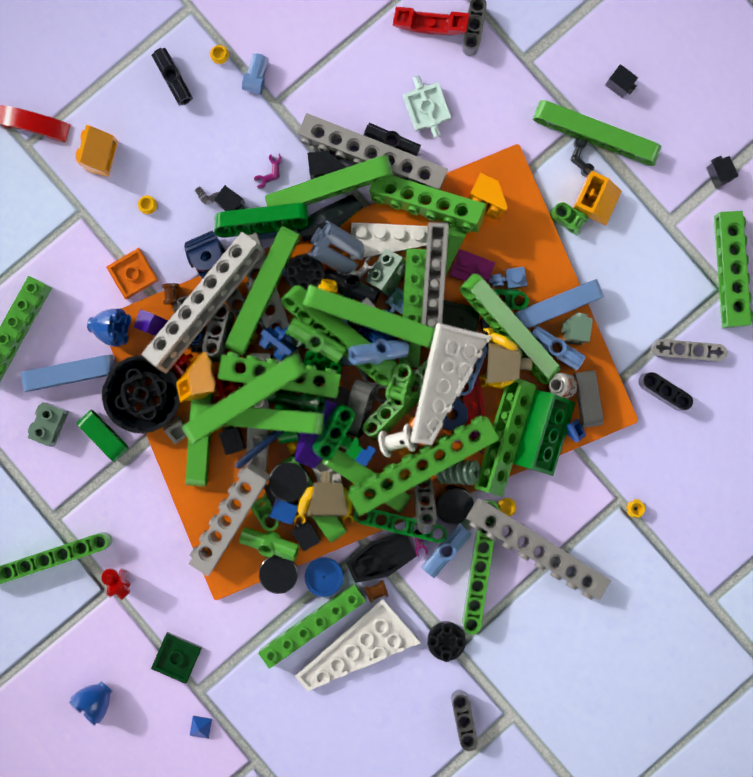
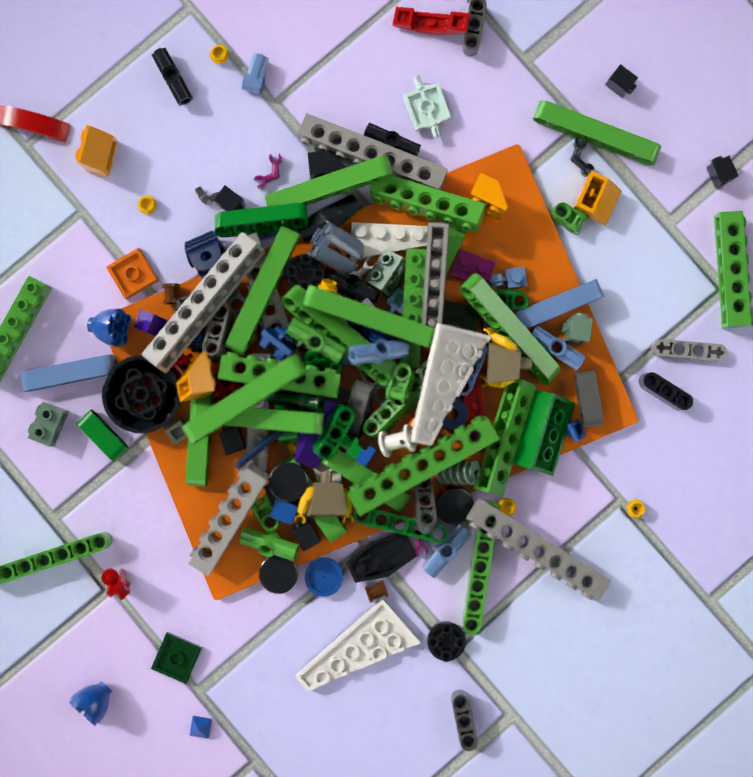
(312, 625): bright green brick -> none
(563, 385): light grey head -> none

